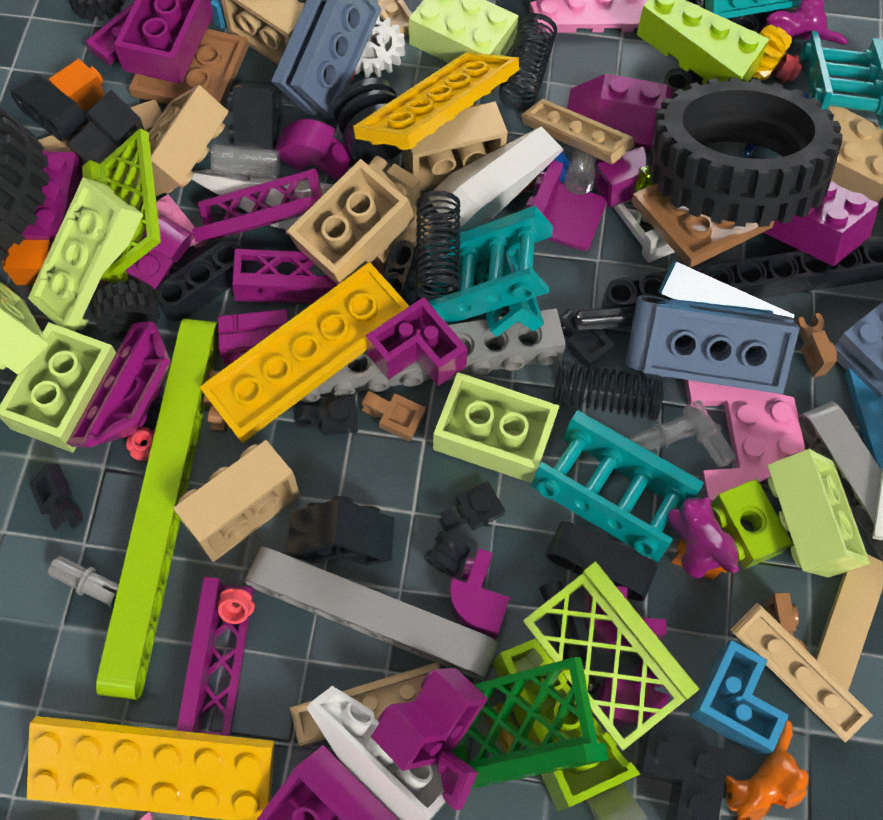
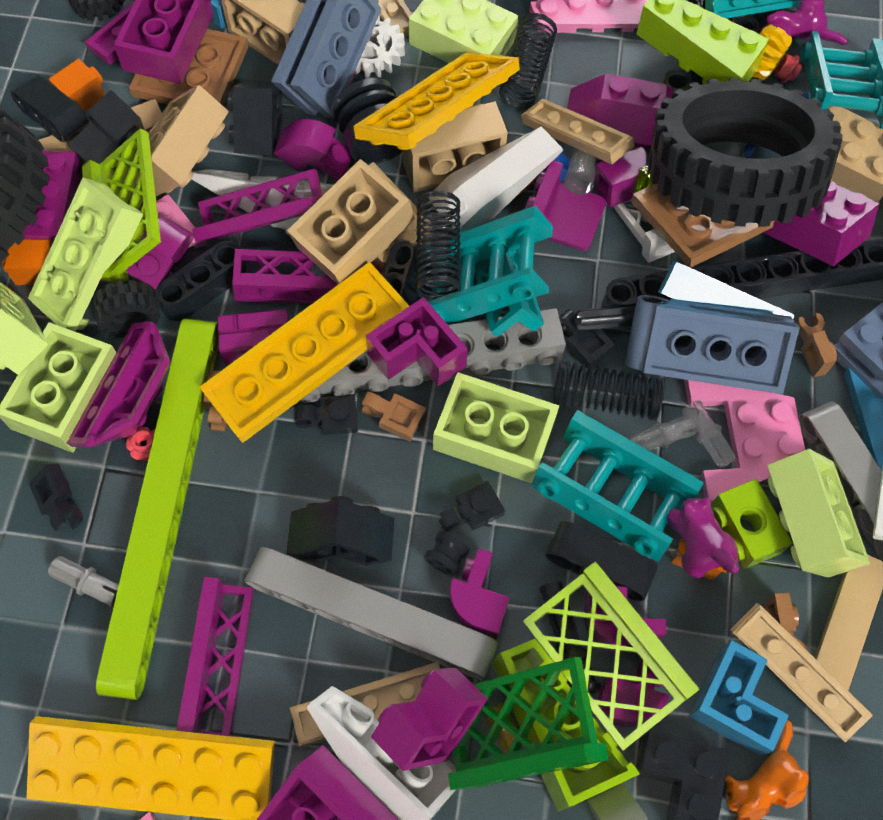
(233, 612): coral plate -> none
(238, 500): tan brick -> none
(245, 161): clear piece -> none
(401, 178): tan plate -> none
(456, 779): magenta tile -> none

